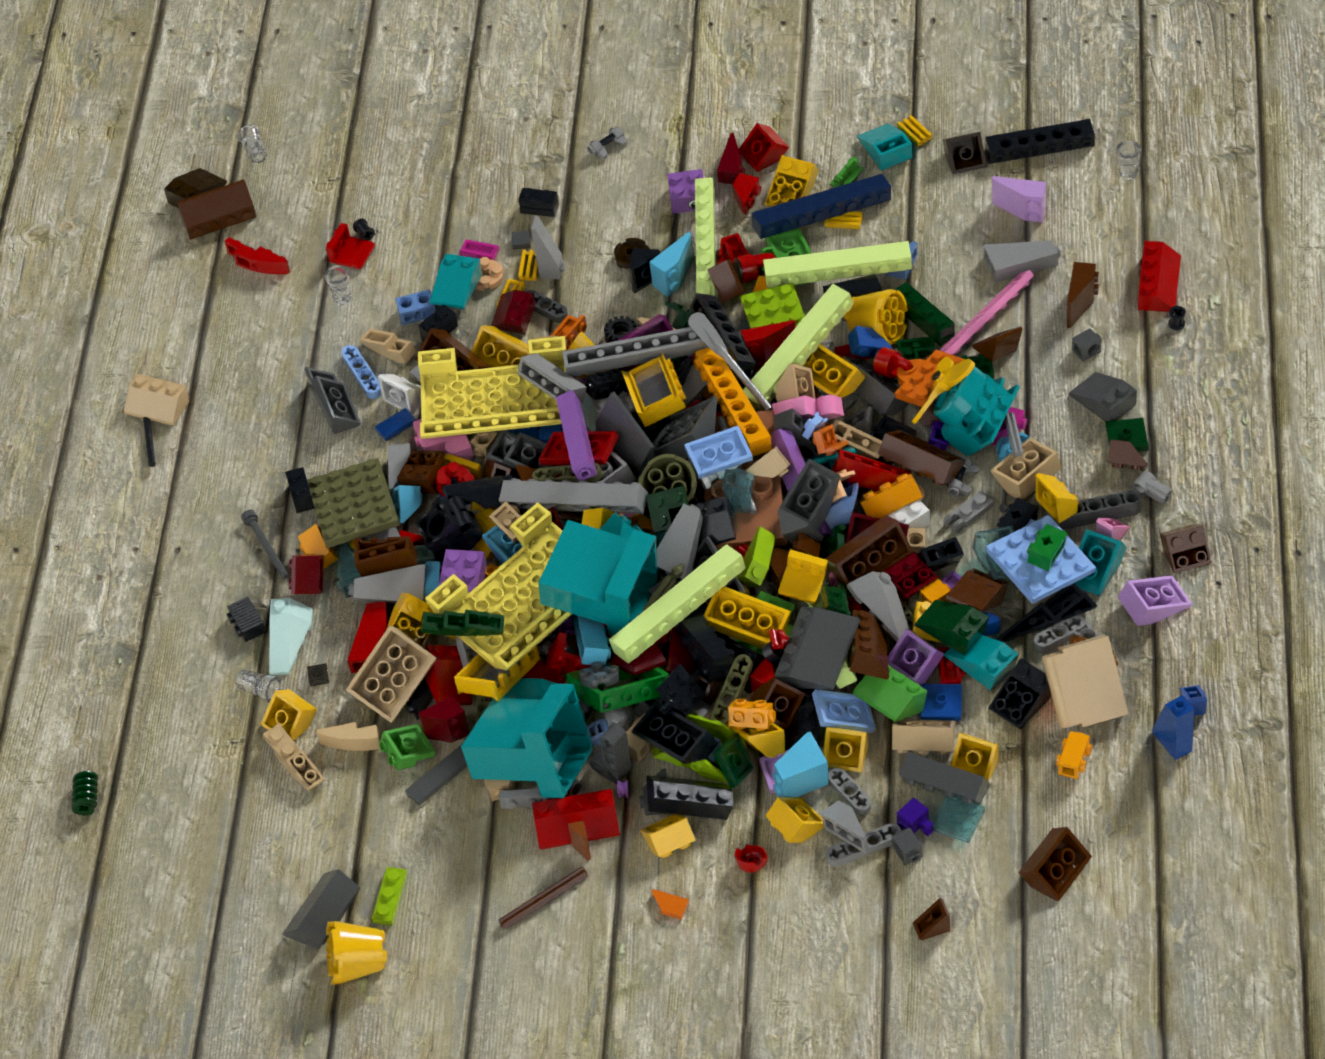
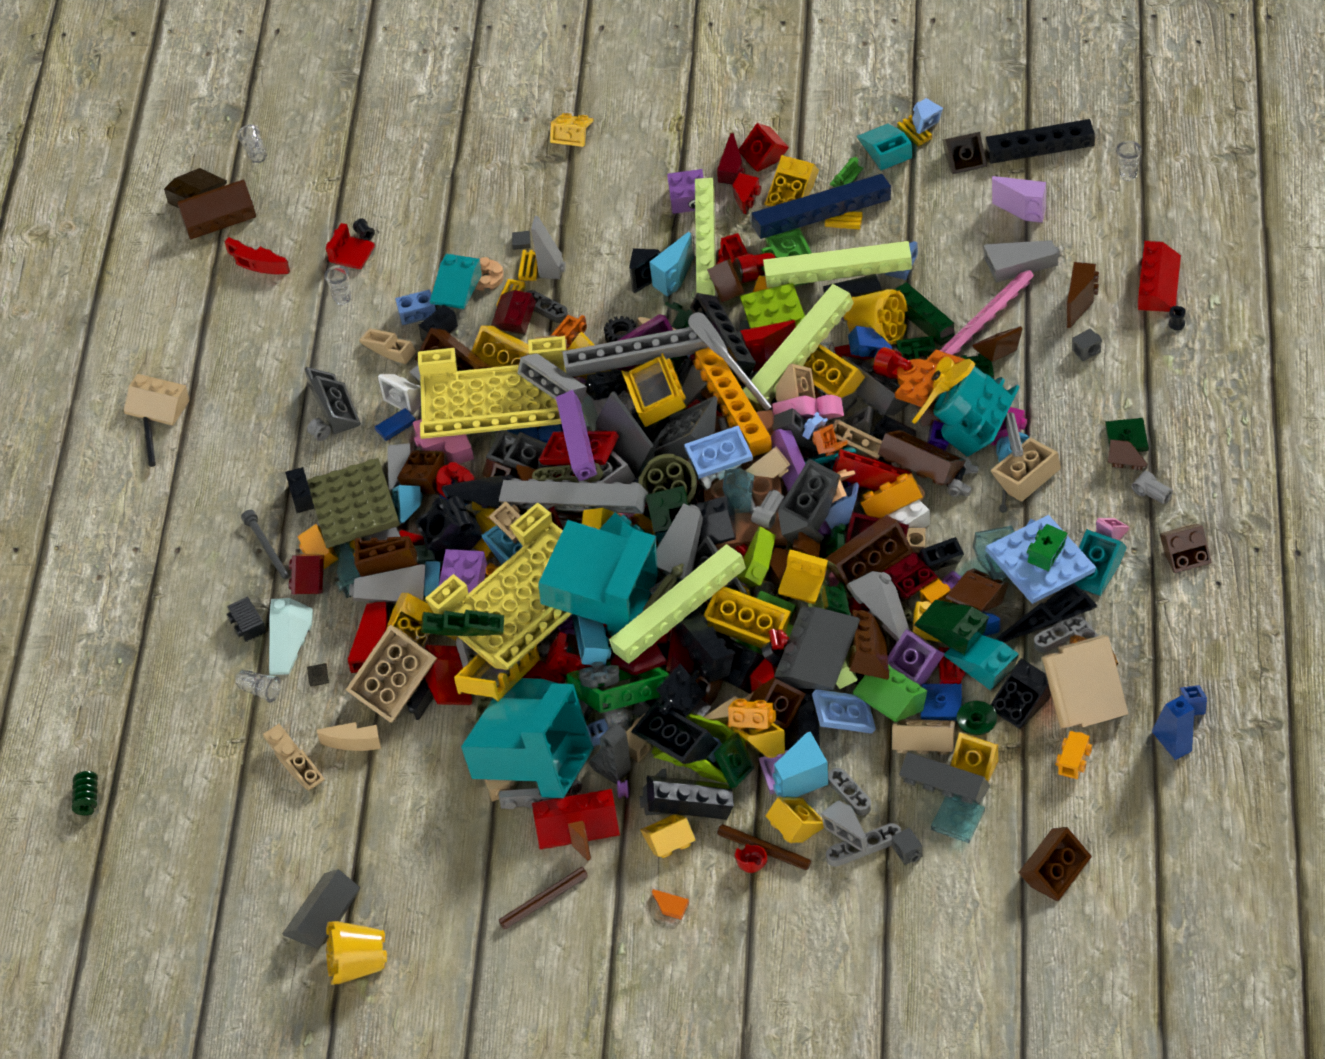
(290, 711): yellow slope -> none
(318, 429): none -> light grey wheel
(358, 373): light blue beam -> none
(389, 896): lime plate -> none
(406, 746): bright green plate -> none
(437, 777): dark grey tile -> none
(444, 721): dark red slope -> none
(474, 468): yellow tile -> none
(479, 249): dark pink tile -> none
(482, 443): tan brick -> none
(538, 202): black brick -> none
(569, 129): none -> yellow bracket
(597, 147): light grey piece -> none
(623, 250): dark brown plate -> none
(729, 690): olive beam -> none
(766, 513): none -> light grey piece
(771, 849): none -> reddish brown axle
(845, 749): yellow slope -> none
(915, 816): dark purple brick -> none
(926, 115): none -> light blue slope
(933, 921): reddish brown slope -> none
(969, 511): light grey hinge -> none
(976, 711): none -> dark green dish
(1018, 514): black brick -> none
(1055, 497): yellow slope -> none
(1105, 396): dark grey slope -> none
(1107, 506): dark grey beam -> none
(1153, 599): lavender slope -> none

